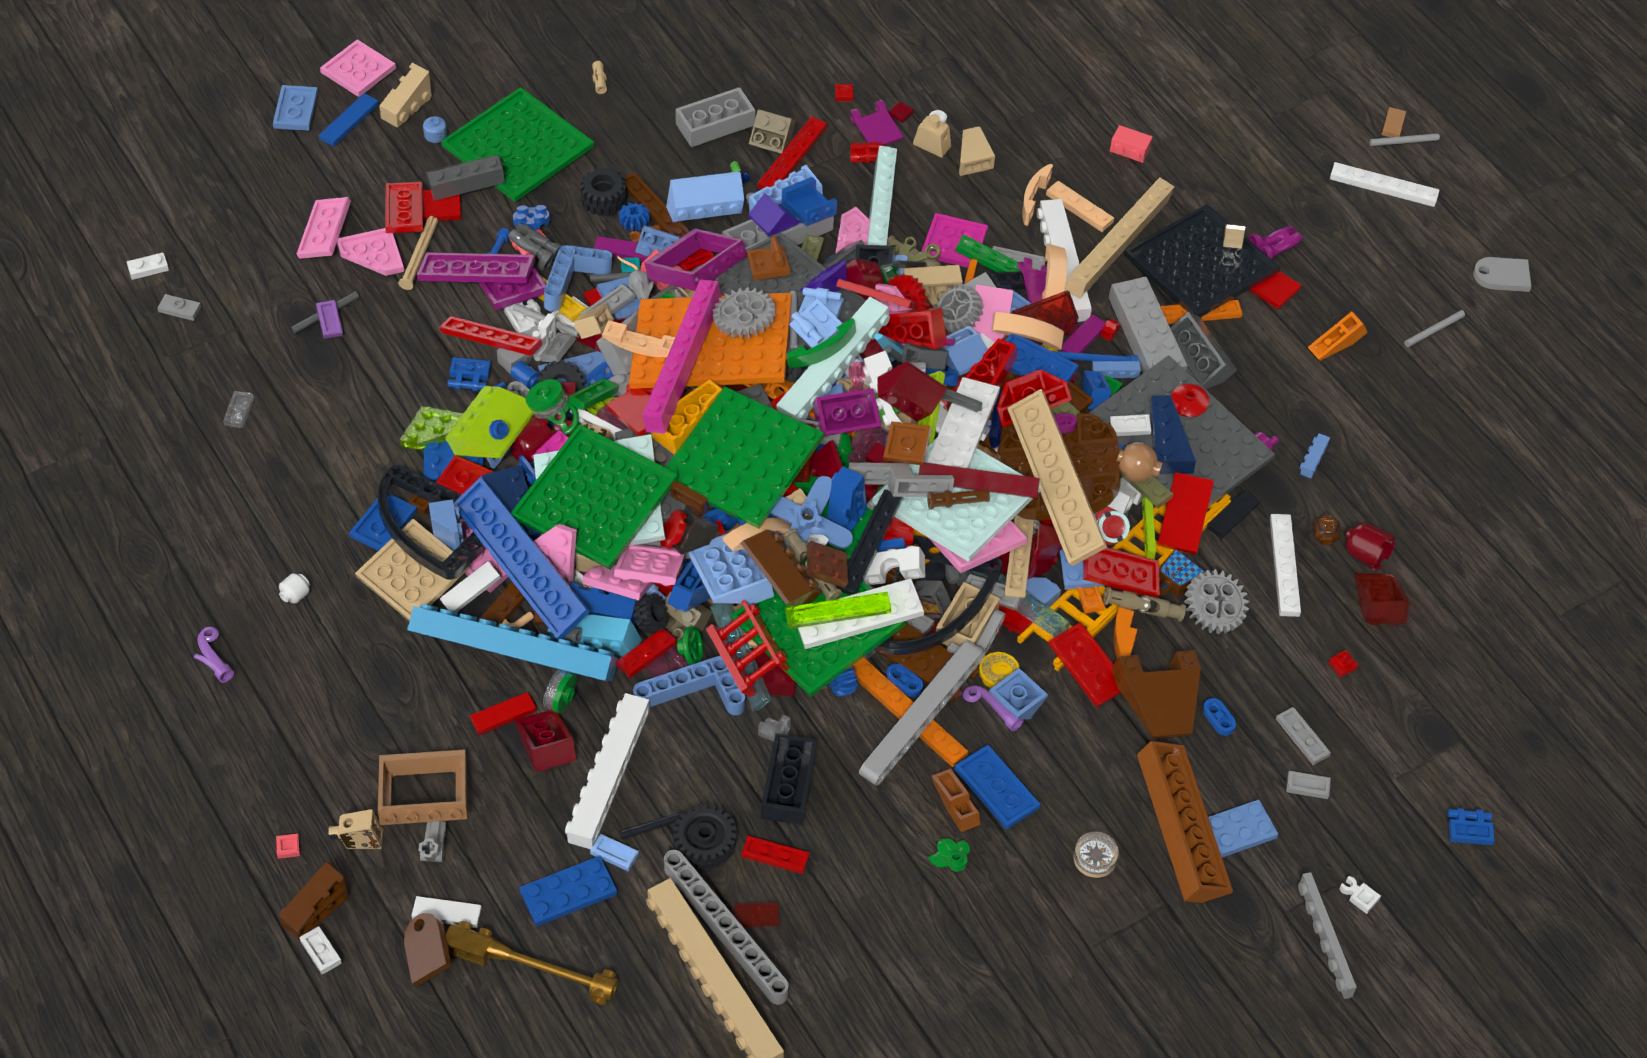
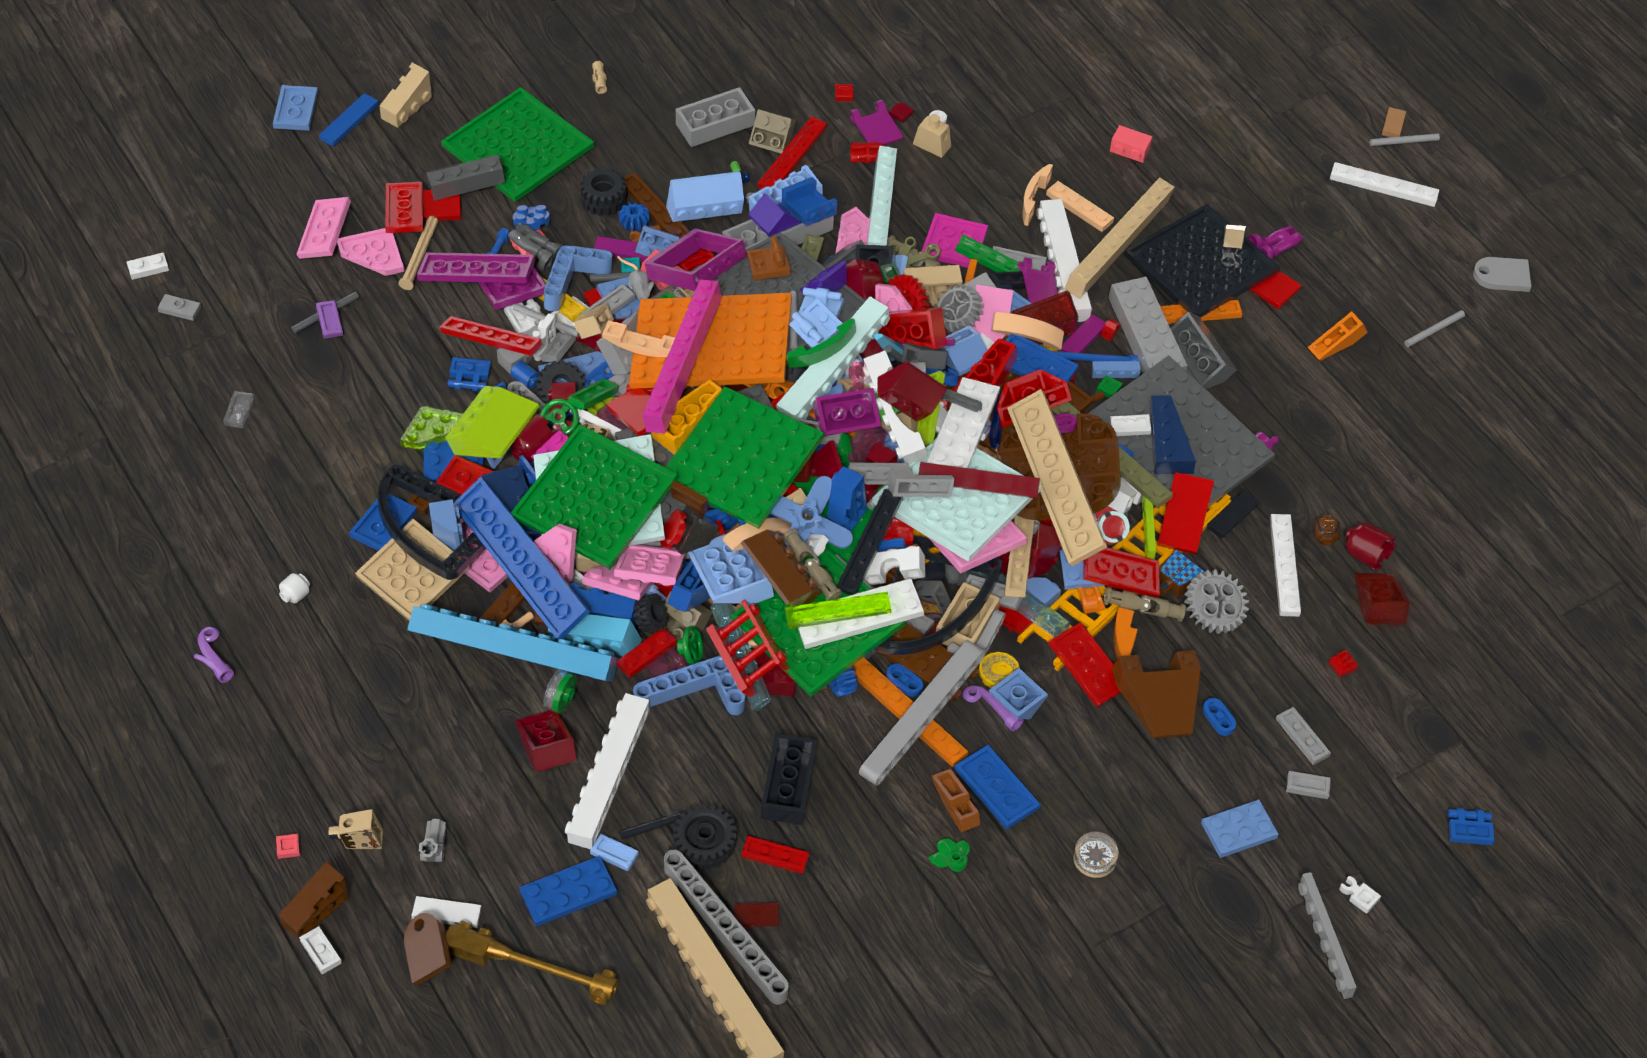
(358, 68): bright pink plate -> none
(422, 764): medium nougat piece -> none
(434, 129): medium blue head -> none
(470, 587): white tile -> none
(498, 429): blue plate -> none
(503, 713): red tile -> none
(546, 398): green piece -> none
(574, 635): dark grey hinge -> none
(744, 312): light grey gear -> none
(770, 727): clear panel -> none
(827, 564): copper plate -> none
(877, 294): tile -> none
(907, 443): dark orange plate -> none
(908, 264): black bar -> none
(947, 498): reddish brown pin -> none
(975, 152): tan slope -> none
(1056, 270): light nougat slope -> none
(1096, 387): blue slope -> none
(1138, 462): medium nougat brick -> none
(1184, 822): dark orange slope -> none
(1190, 406): red dish -> none
(1315, 454): medium blue piece -> none

